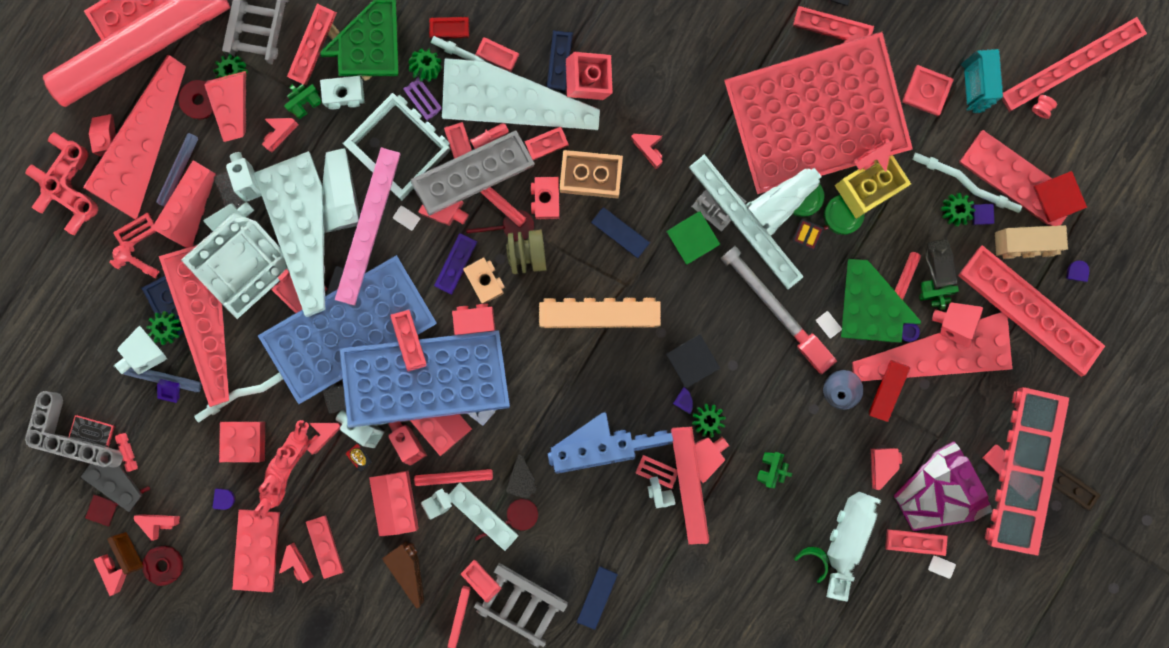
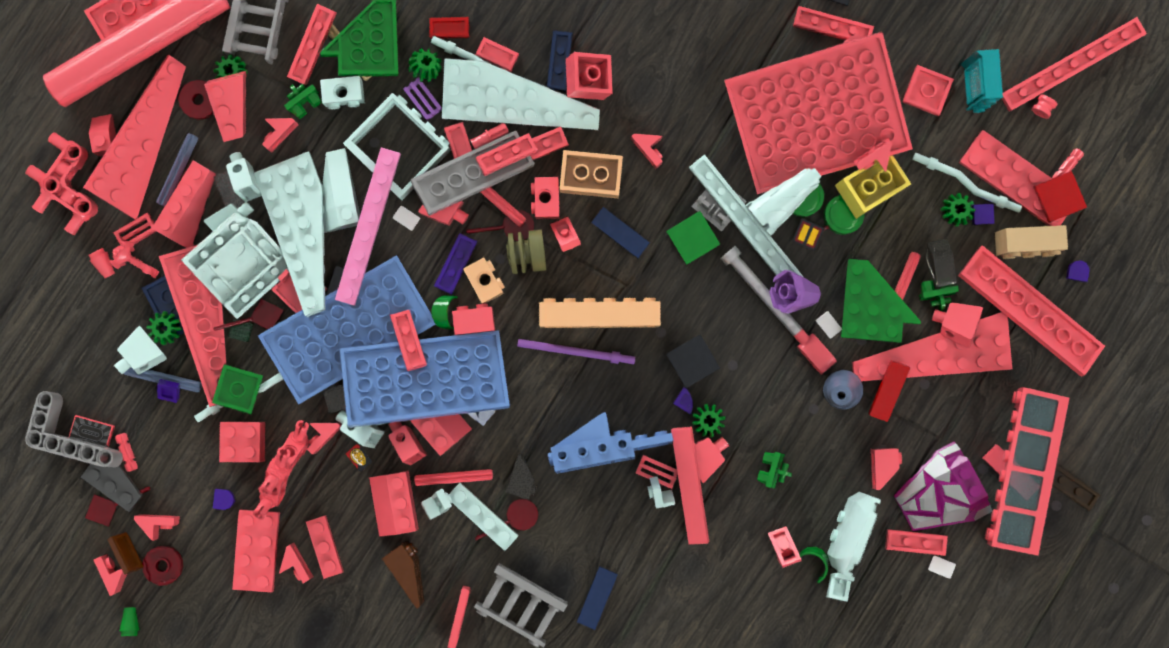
(101, 261): none -> coral cone
(129, 623): none -> green cone
(237, 389): none -> green plate
(241, 331): none -> clear green tile
(264, 315): none -> dark red piece
(440, 311): none -> green helmet
(481, 581): coral tile -> none
(506, 154): none -> coral tile
(565, 234): none -> coral slope
(614, 357): none -> medium lavender bar
(784, 547): none -> coral slope
(793, 292): none -> medium lavender cone
(910, 332): dark purple tile -> none
(1069, 163): none -> coral axle

